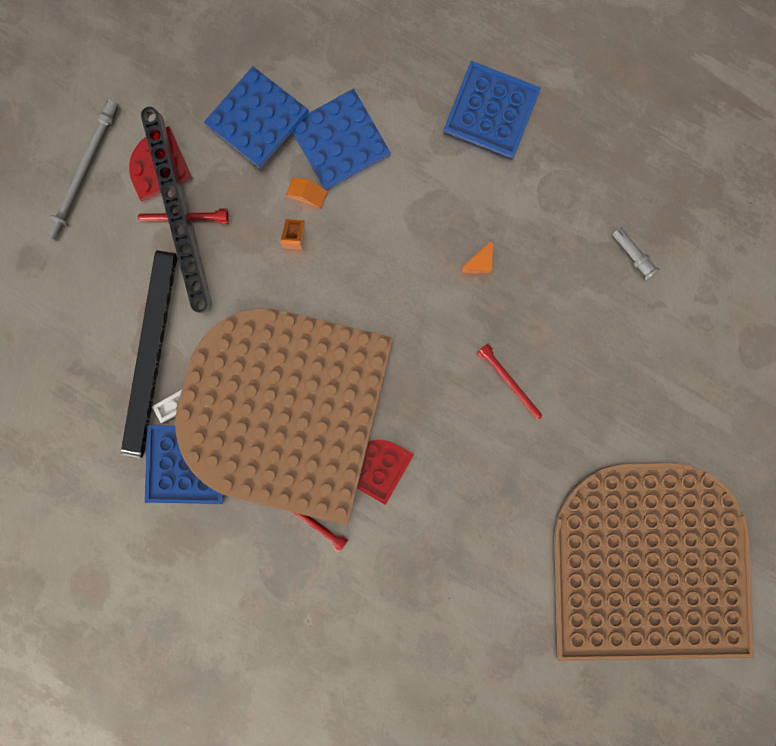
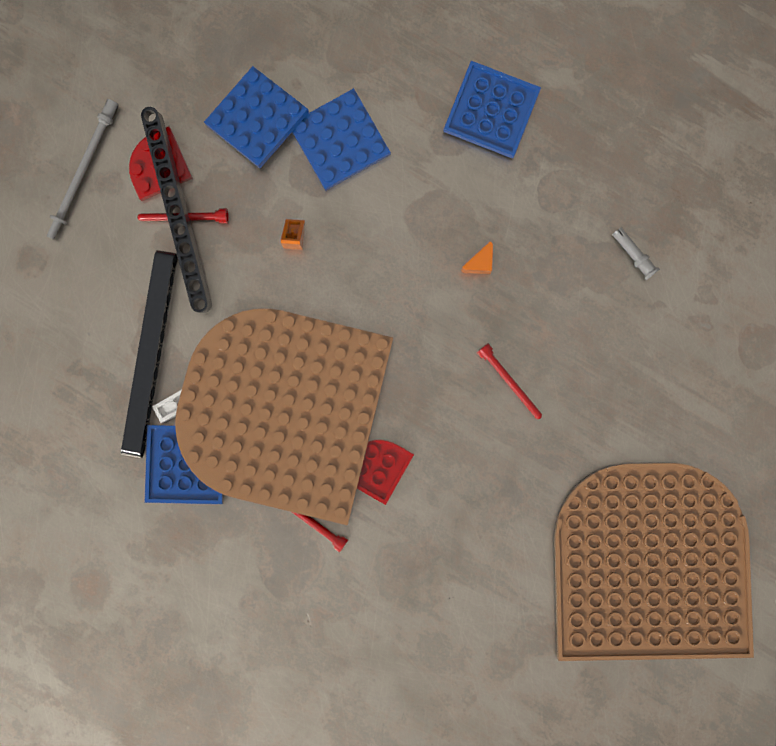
(306, 192): orange slope -> none

